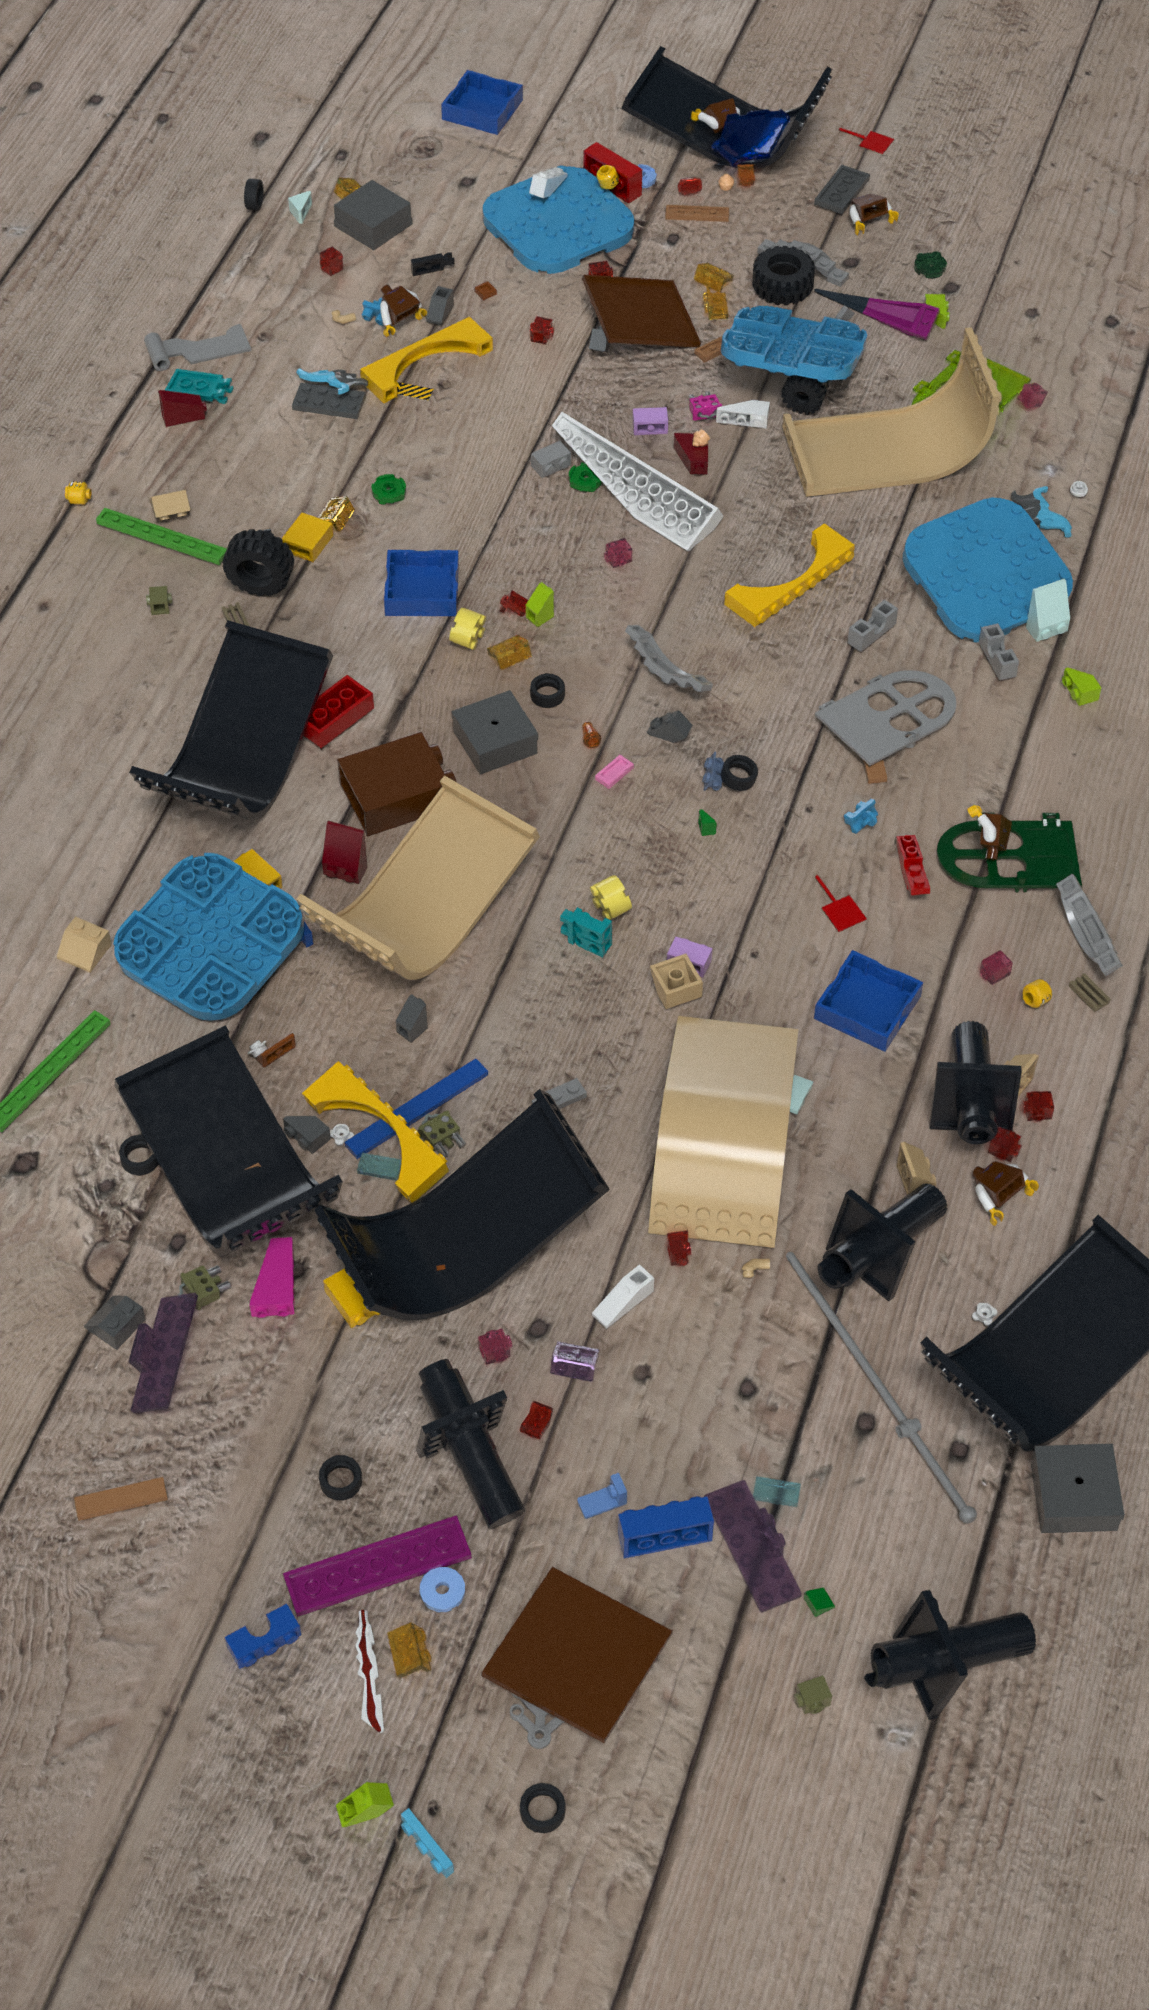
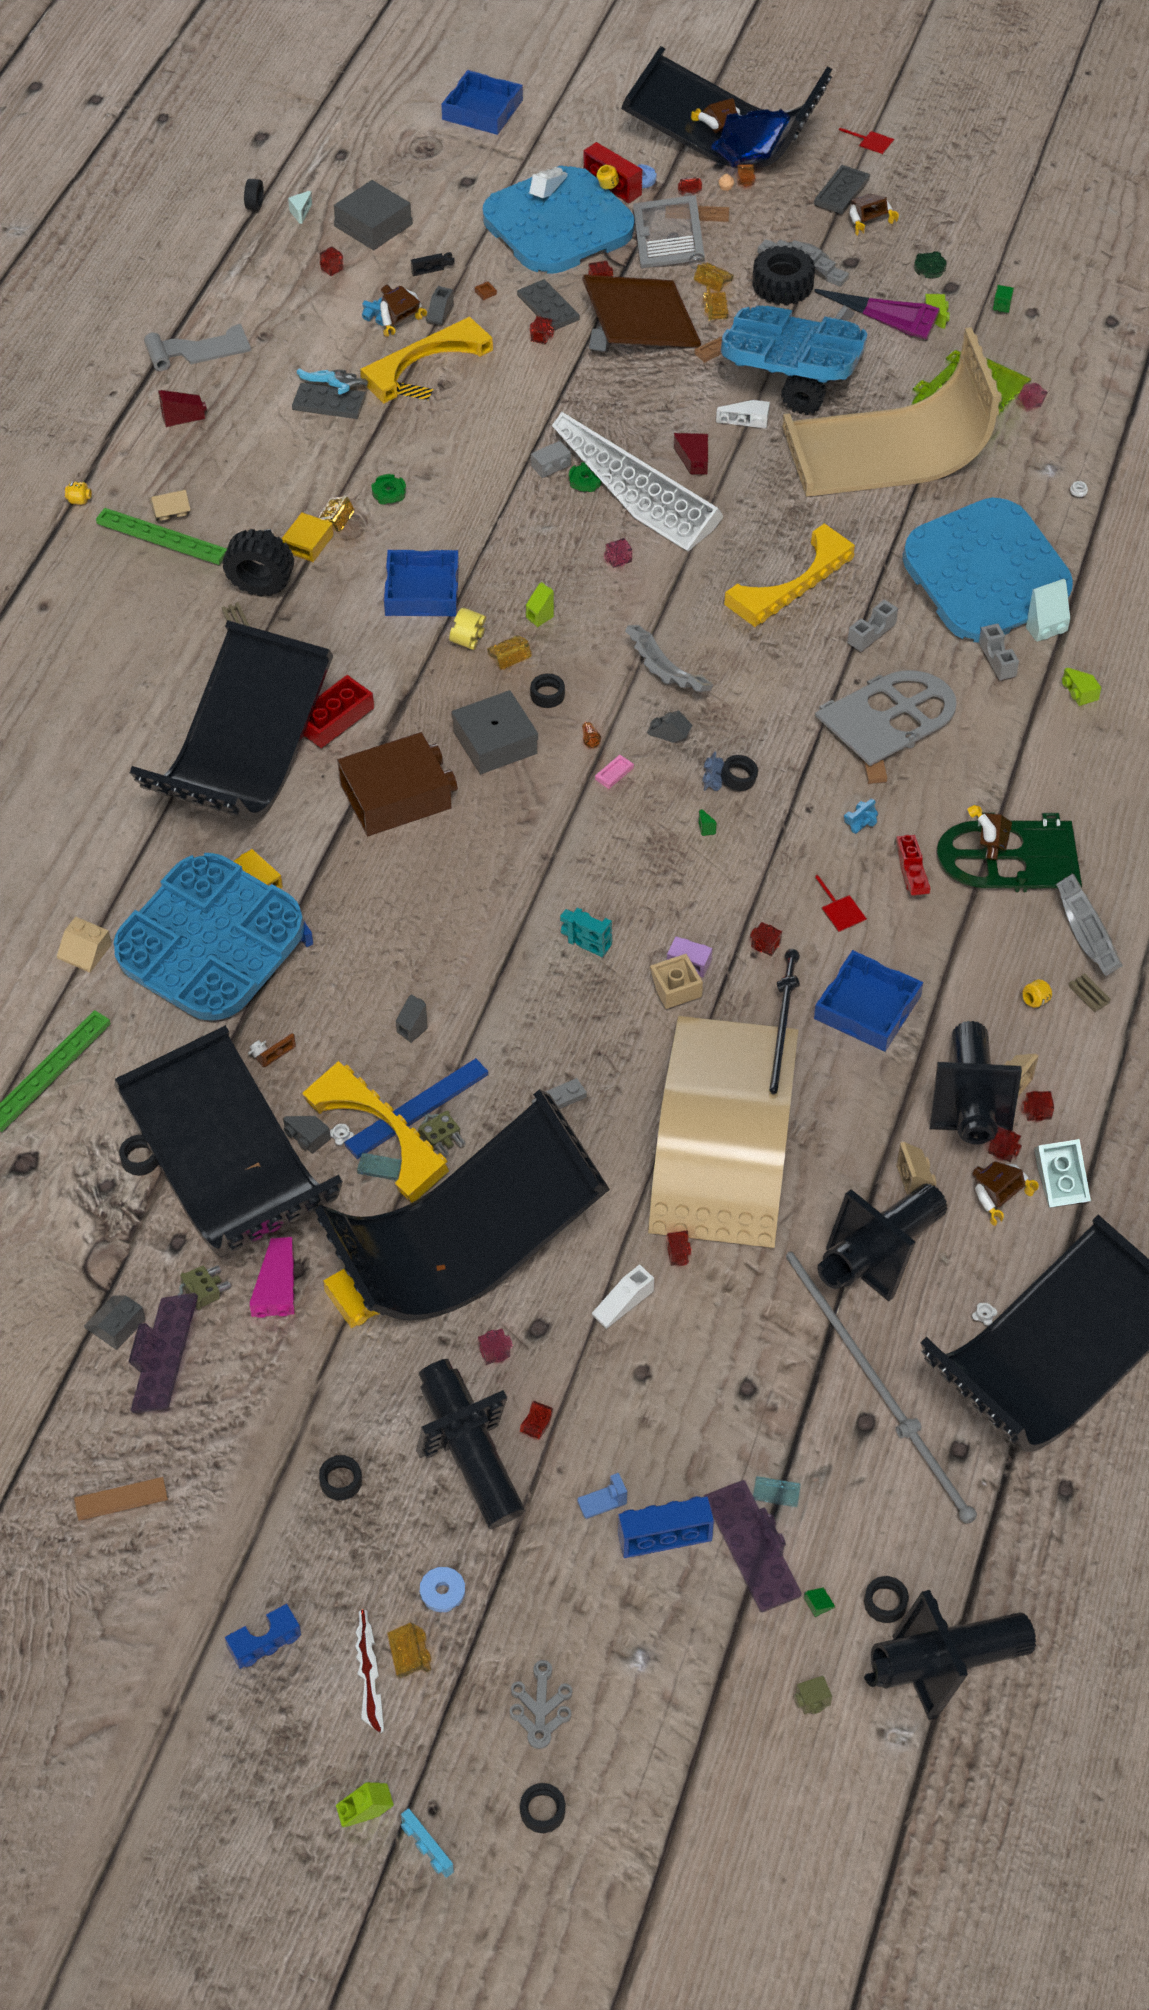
(159, 600): olive brick -> none
(206, 385): teal tile -> none
(342, 318): tan arm -> none
(344, 853): dark red slope -> none
(345, 187): clear yellow bracket -> none
(376, 1566): magenta plate -> none
(432, 884): tan panel -> none
(514, 602): clear red bracket -> none
(548, 304): none -> dark grey plate
(574, 1361): clear purple bracket -> none
(577, 1654): reddish brown tile -> none
(610, 897): light yellow brick -> none
(650, 421): lavender brick -> none
(669, 232): none -> door
(700, 438): light nougat plate -> none
(704, 406): dark pink piece -> none
(749, 1267): tan arm -> none
(766, 938): none -> clear red brick
(785, 985): none -> black bar
(800, 1090): light aqua slope -> none
(889, 1583): none -> black tyre
(996, 967): clear pink brick -> none
(1003, 298): none -> green brick
(1039, 511): medium azure piece -> none
(1062, 1173): none -> light aqua slope
(1077, 1488): dark grey container -> none

